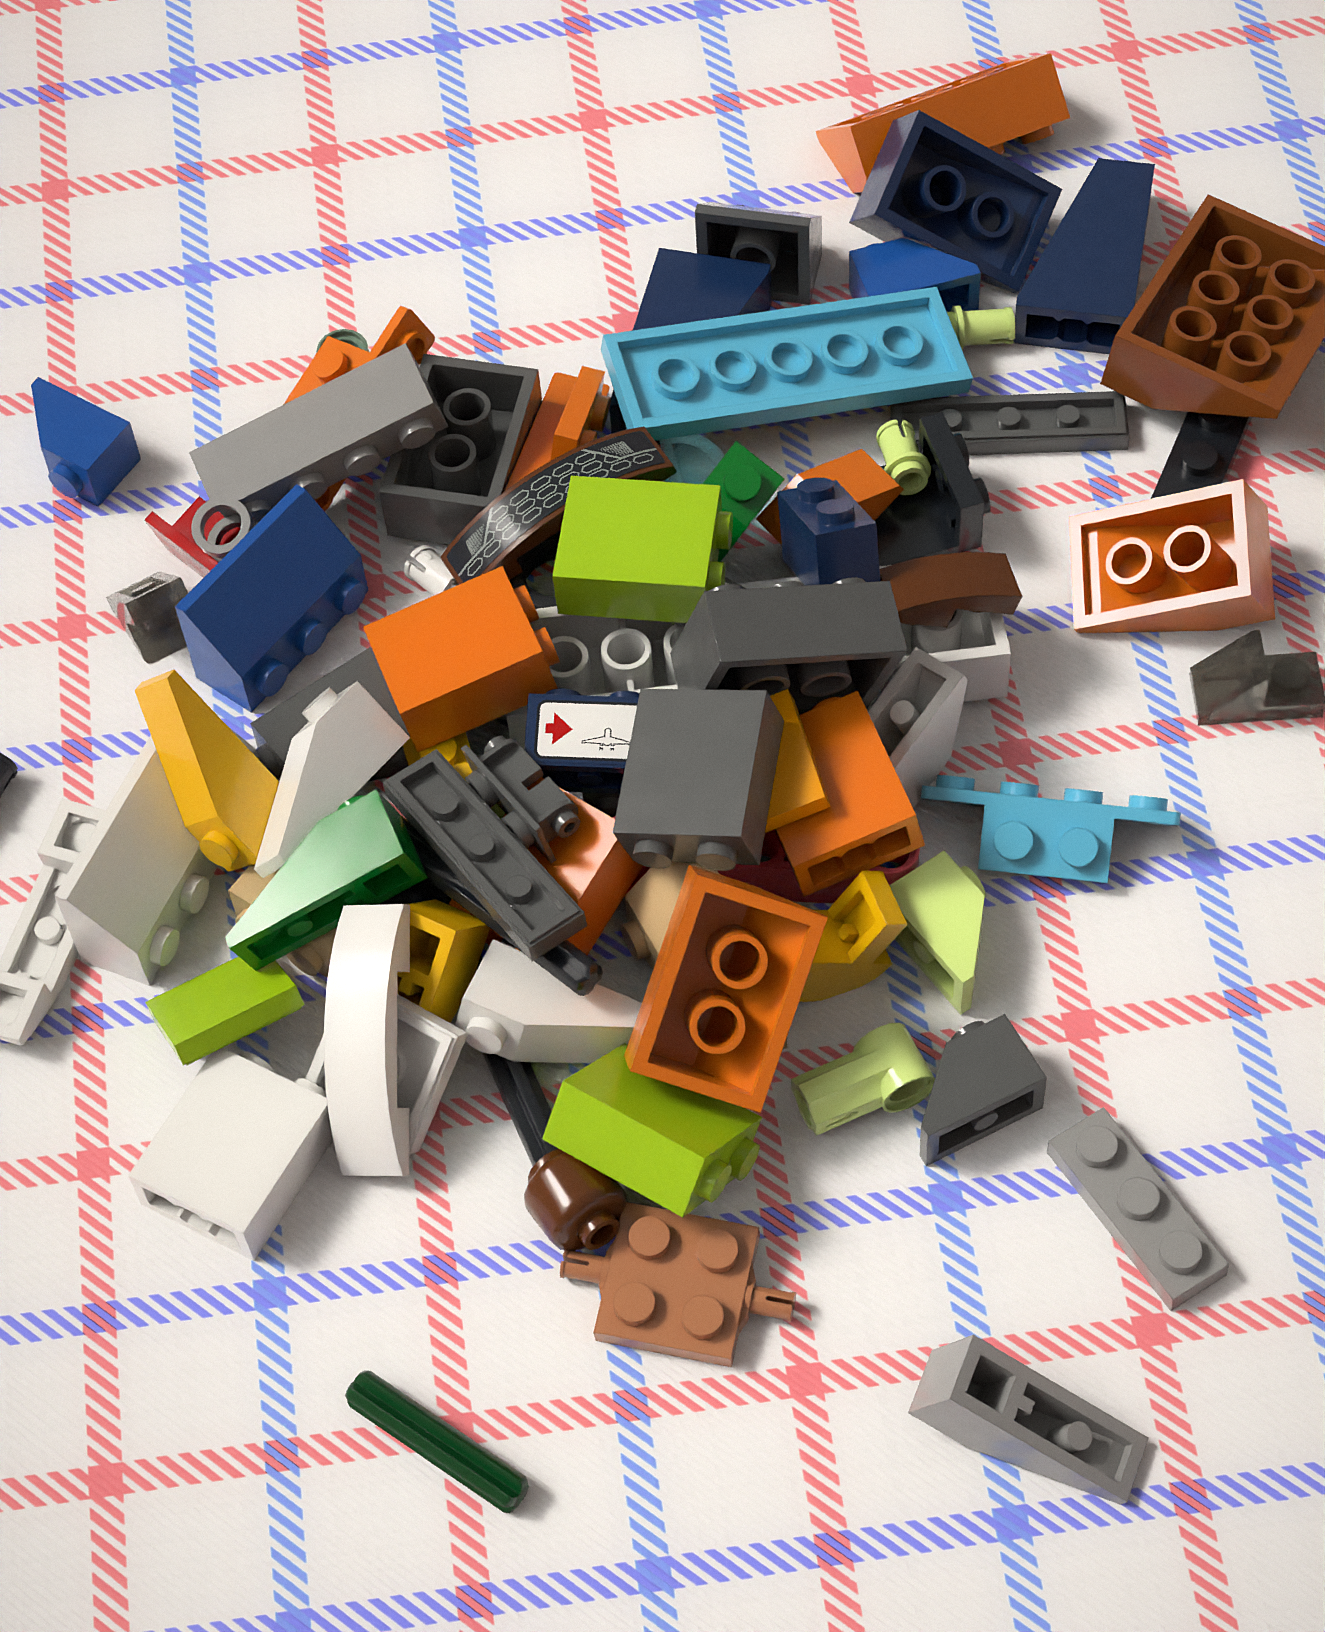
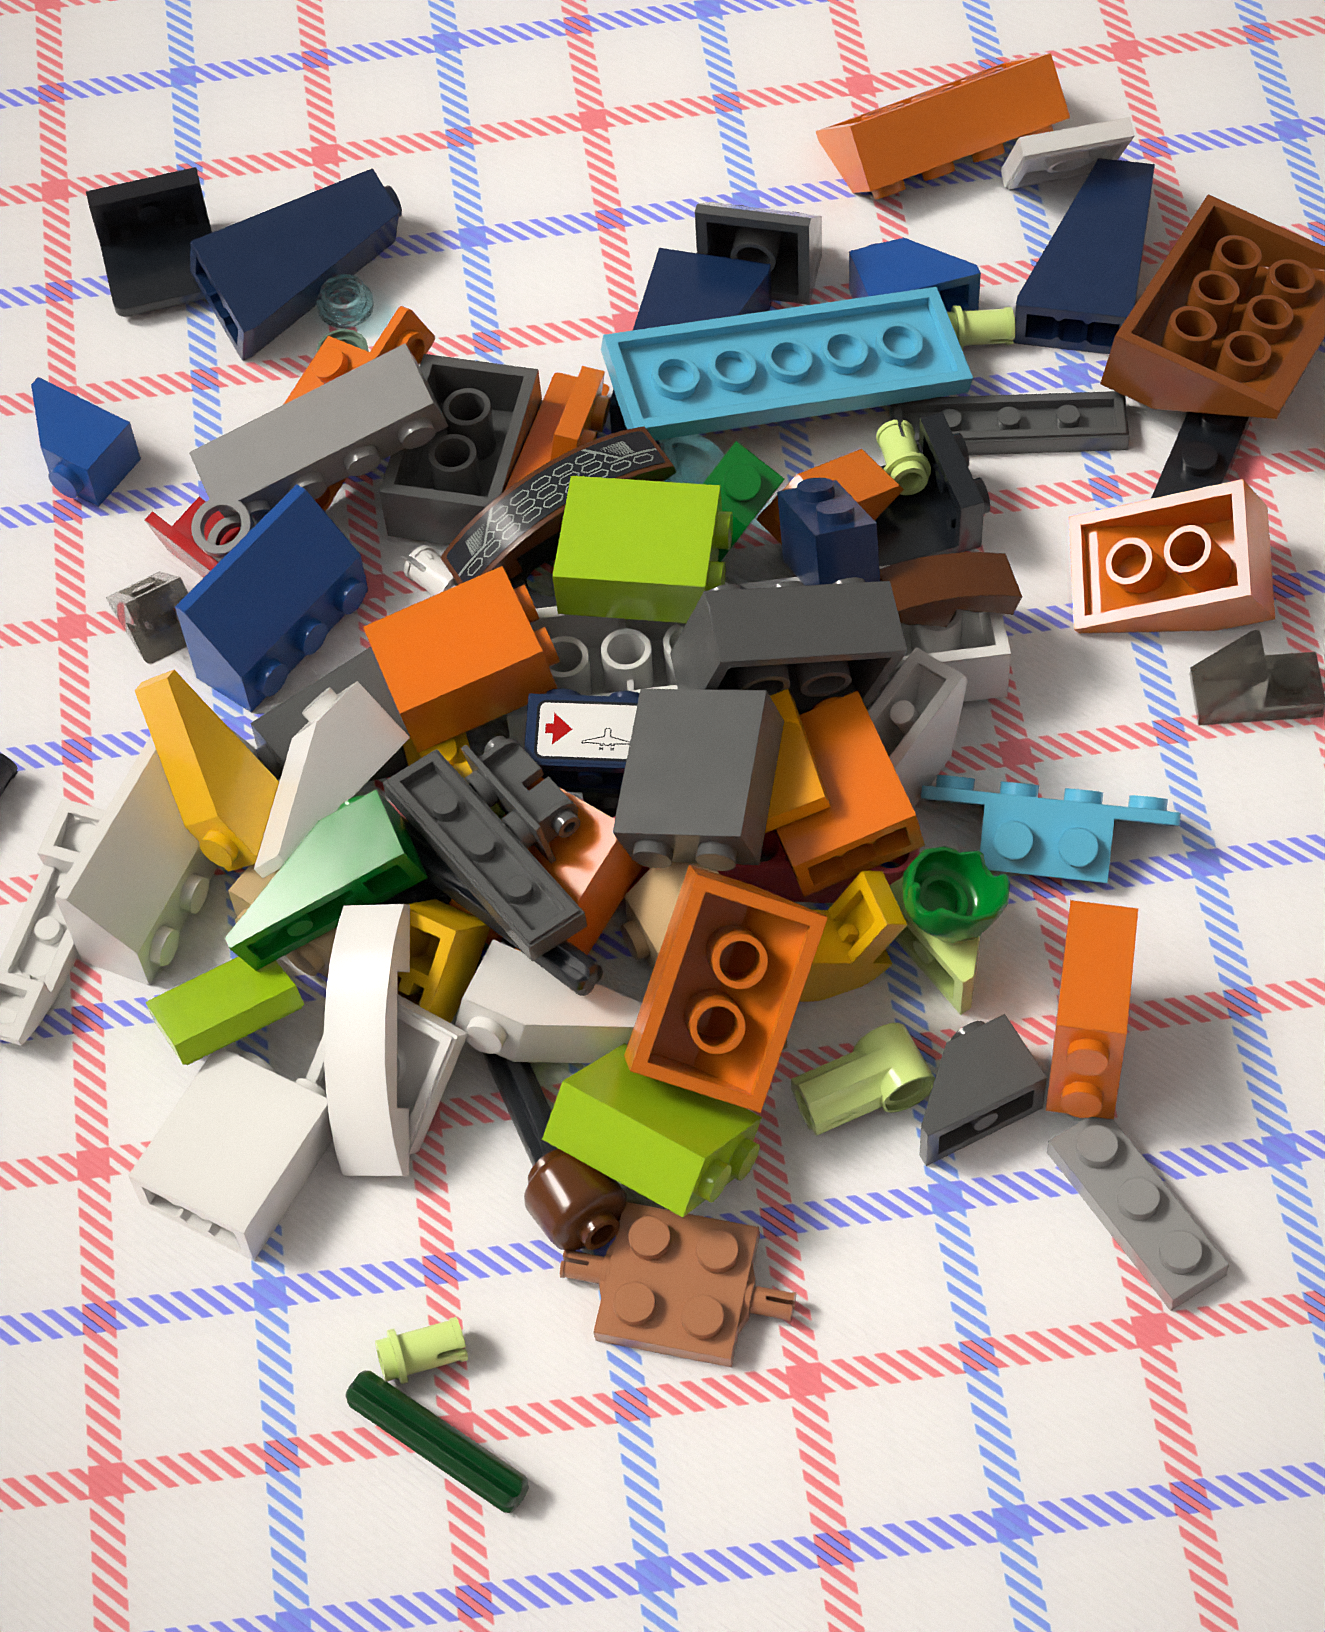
(147, 239): none -> black bracket
(273, 264): none -> dark blue slope
(344, 301): none -> clear light blue plate
(420, 1349): none -> yellowish green pin
(953, 893): none -> green hair
(956, 199): dark blue slope -> none
(1026, 1419): light grey slope -> none
(1065, 152): none -> white tile
(1092, 1010): none -> orange brick

